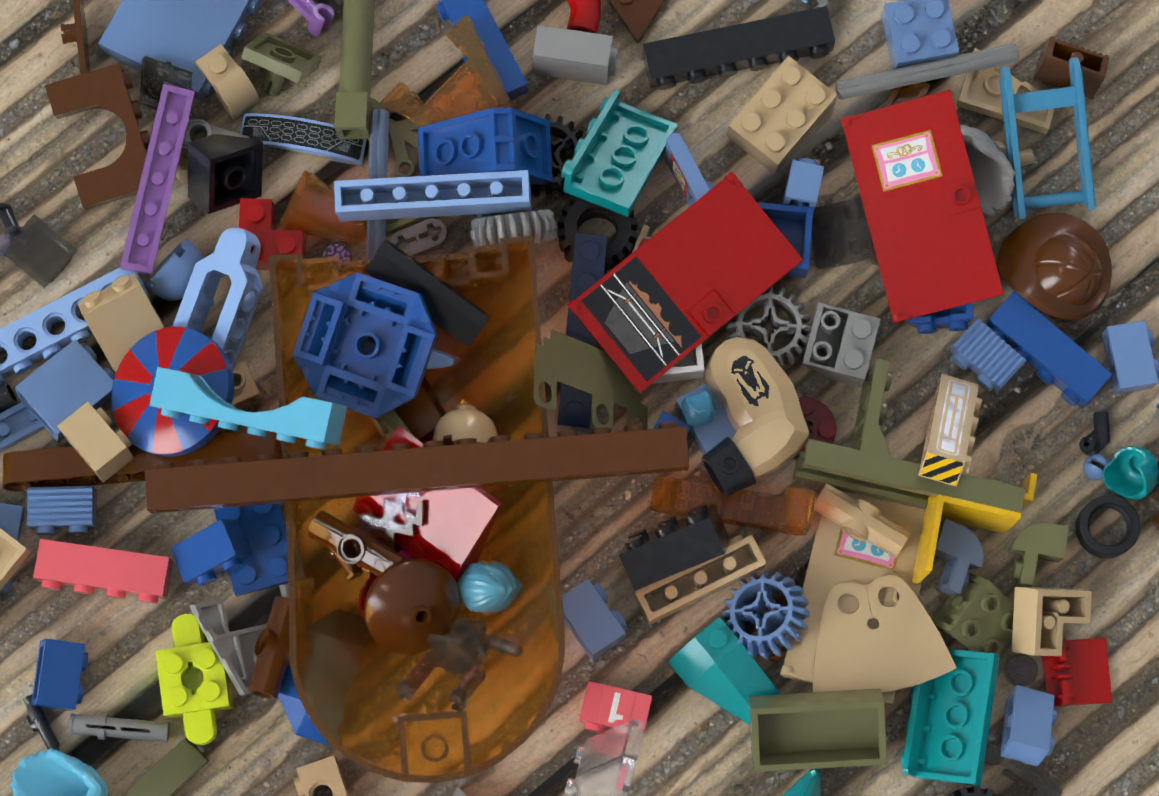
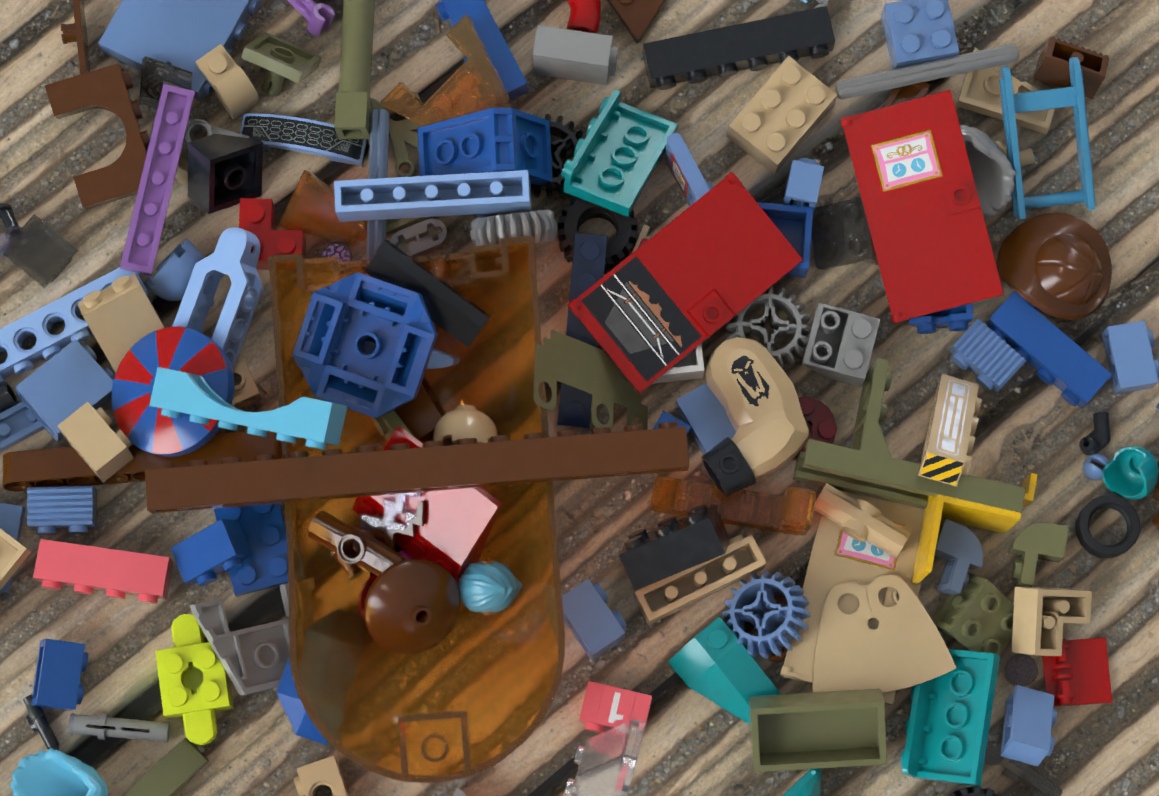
(272, 652): reddish brown piece -> none
(462, 656): clear smoke piece -> none
(698, 408): dark azure piece -> none

